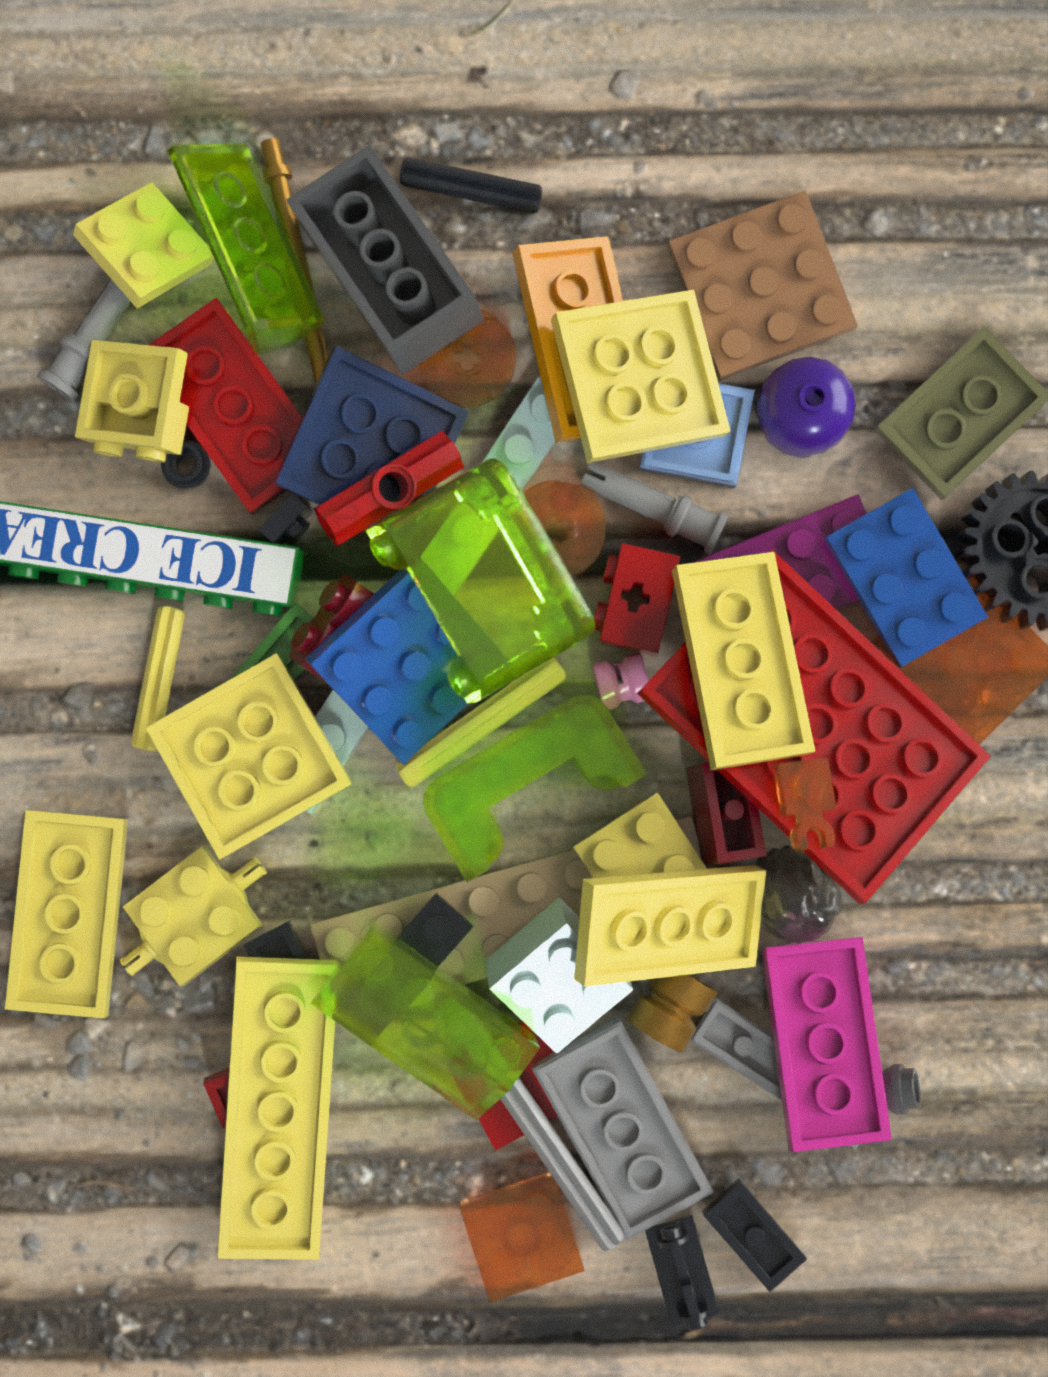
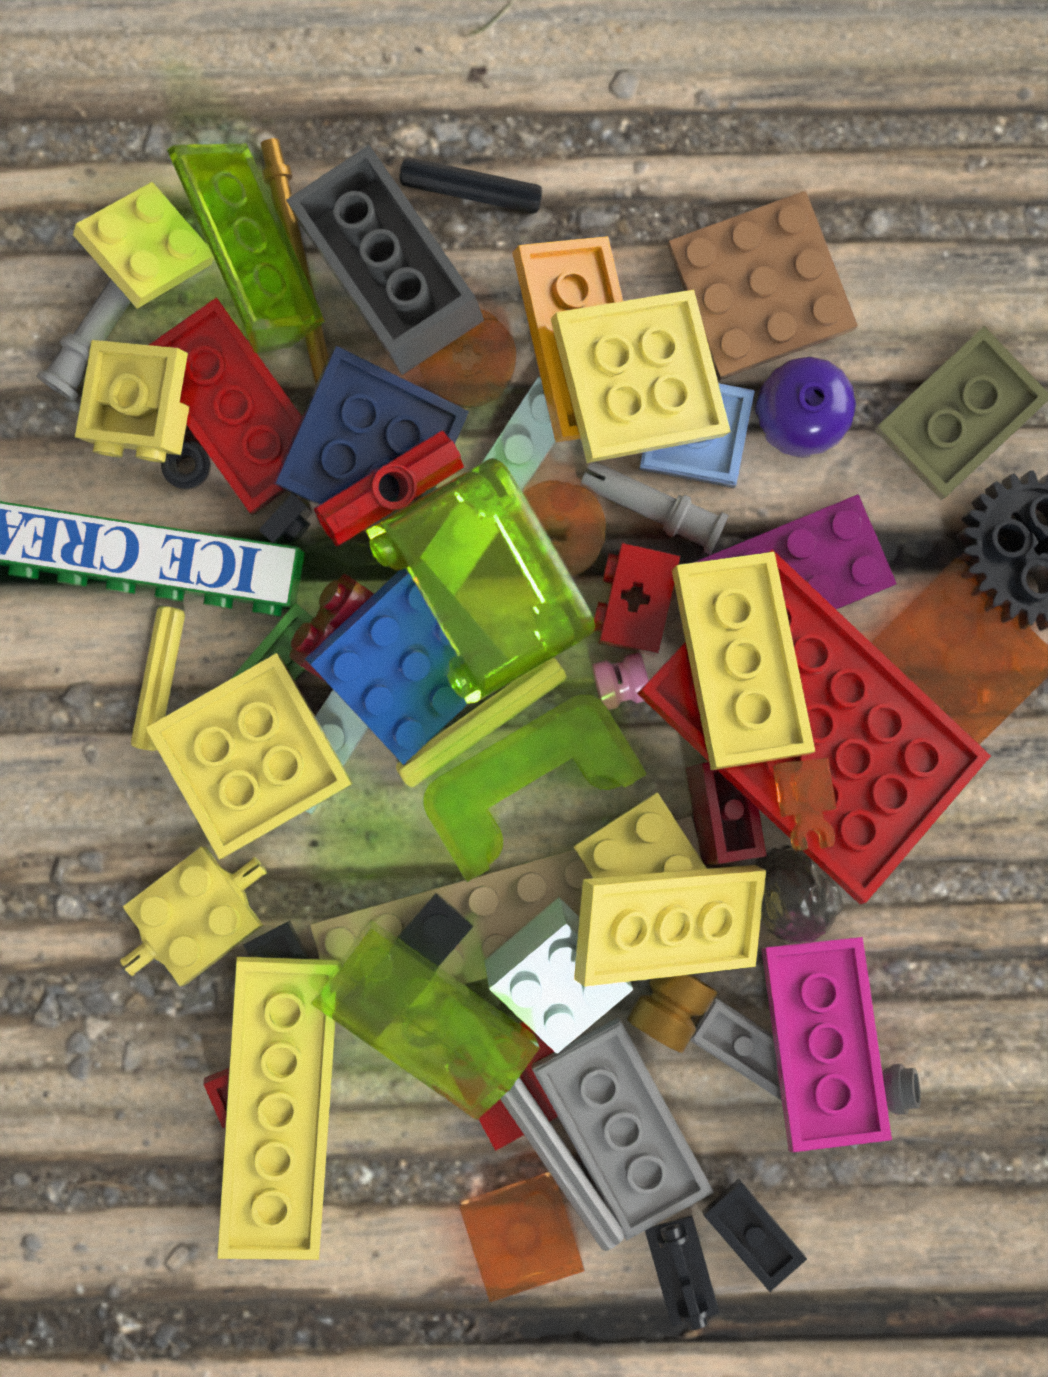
(66, 914): light yellow plate -> none
(905, 578): blue plate -> none

